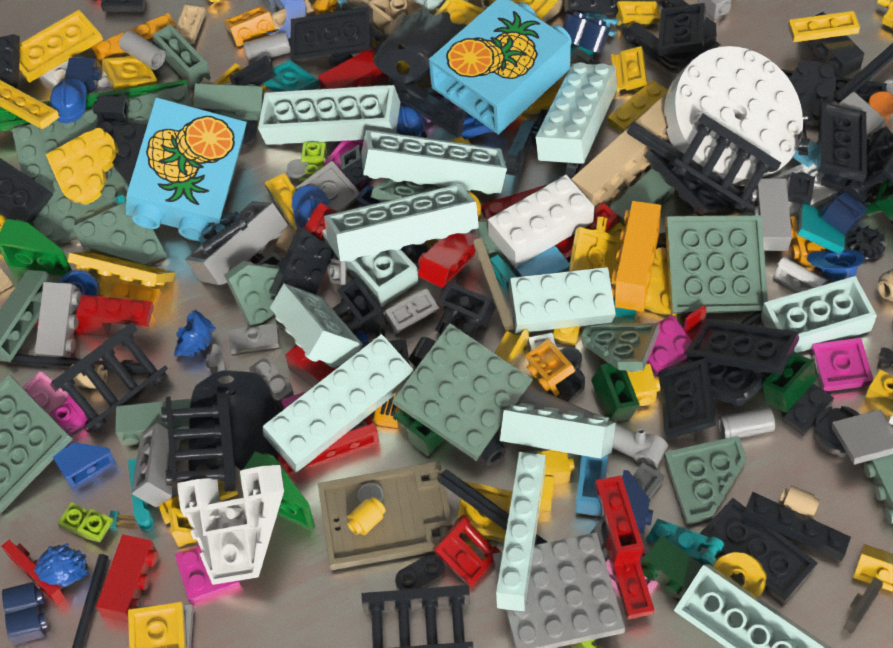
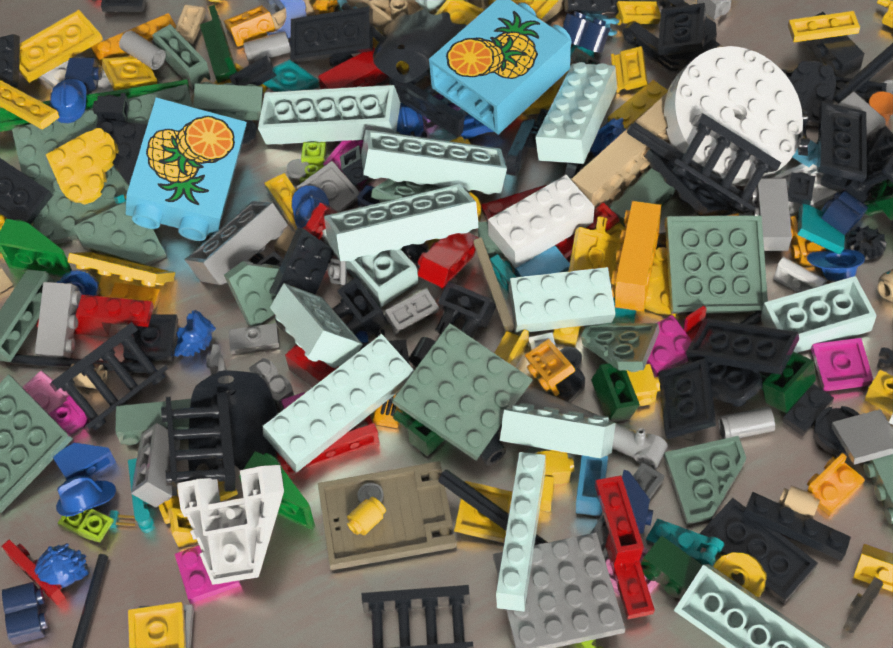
(82, 494): none -> blue piece
(127, 577): red brick -> none
(157, 339): none -> black plate
(215, 235): black plate -> none
(218, 47): none -> dark green fence
(420, 573): black plate -> none
(460, 555): red plate -> none
(607, 135): none -> blue hair
(834, 484): none -> light orange bracket

